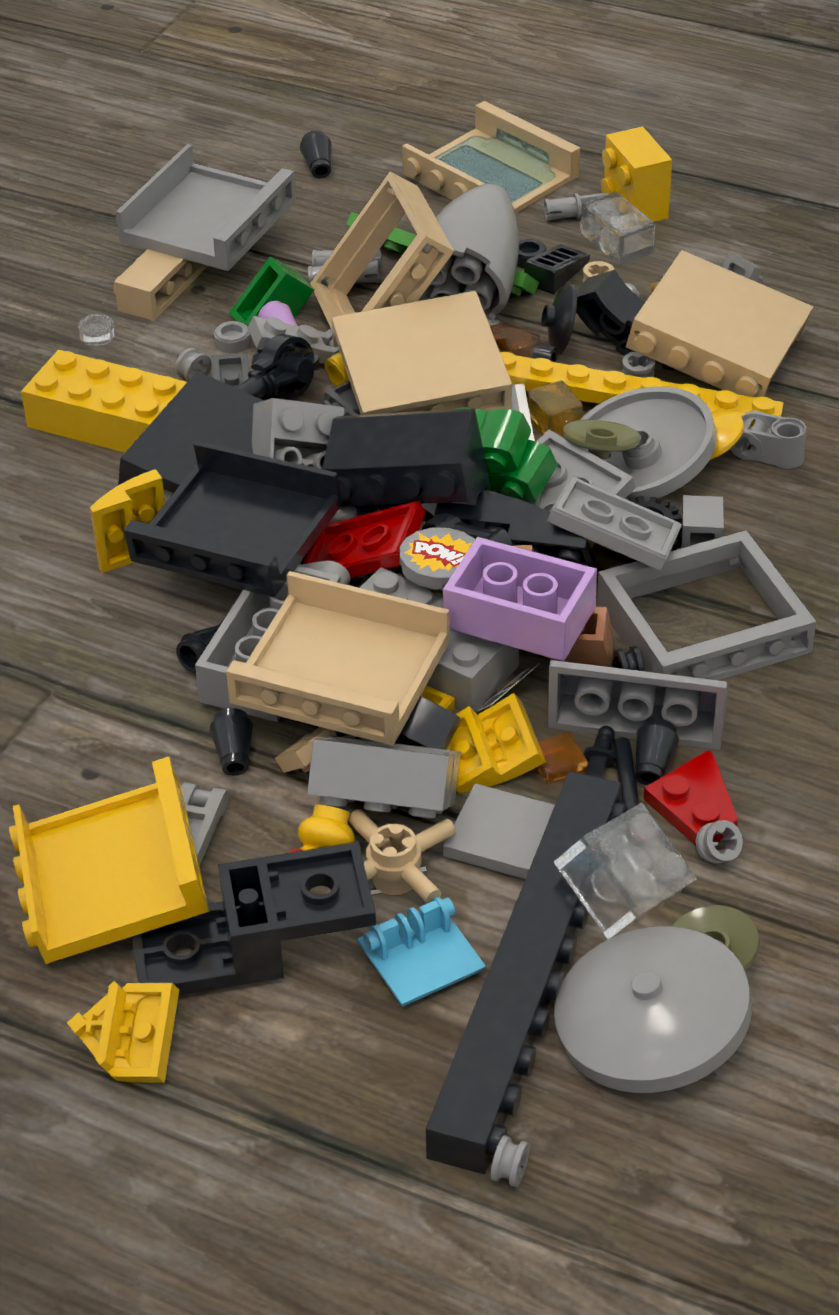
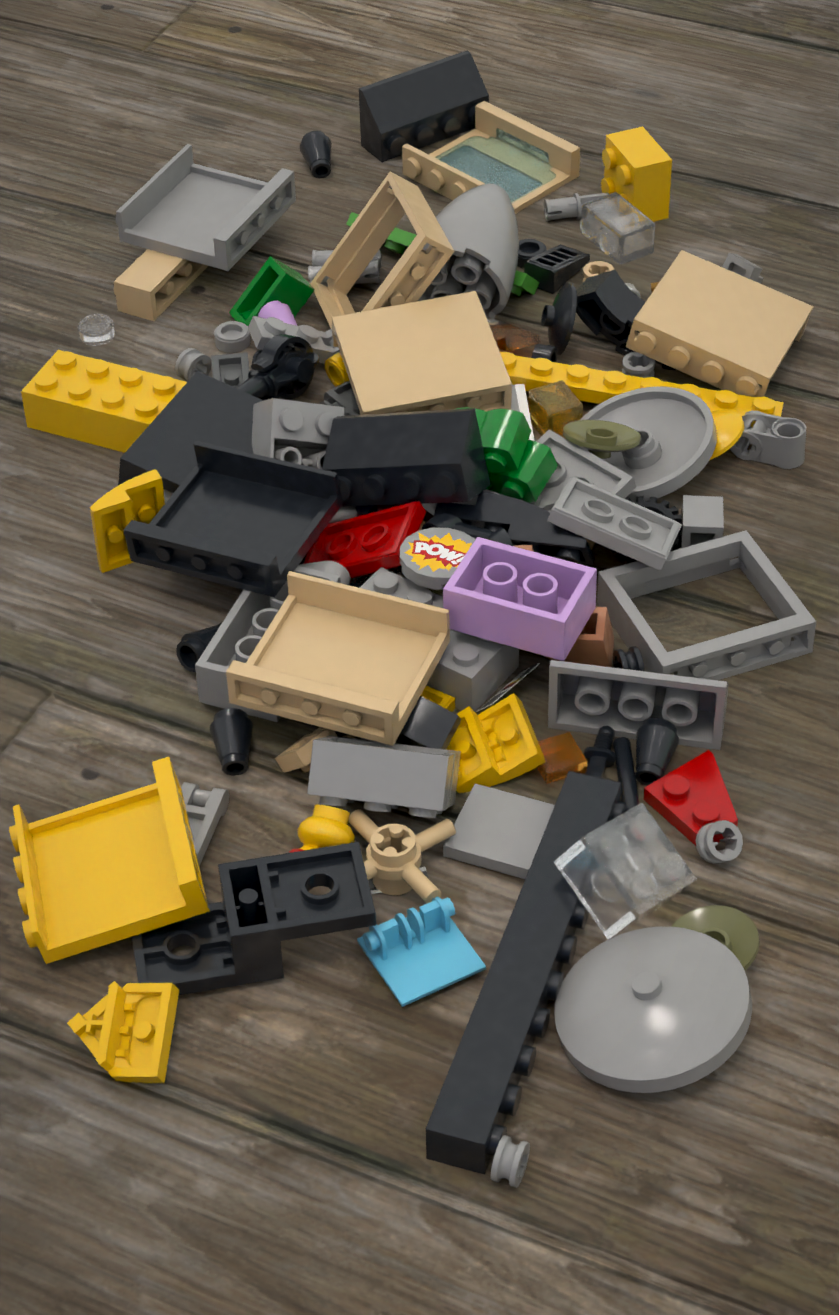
(420, 106): none -> black slope

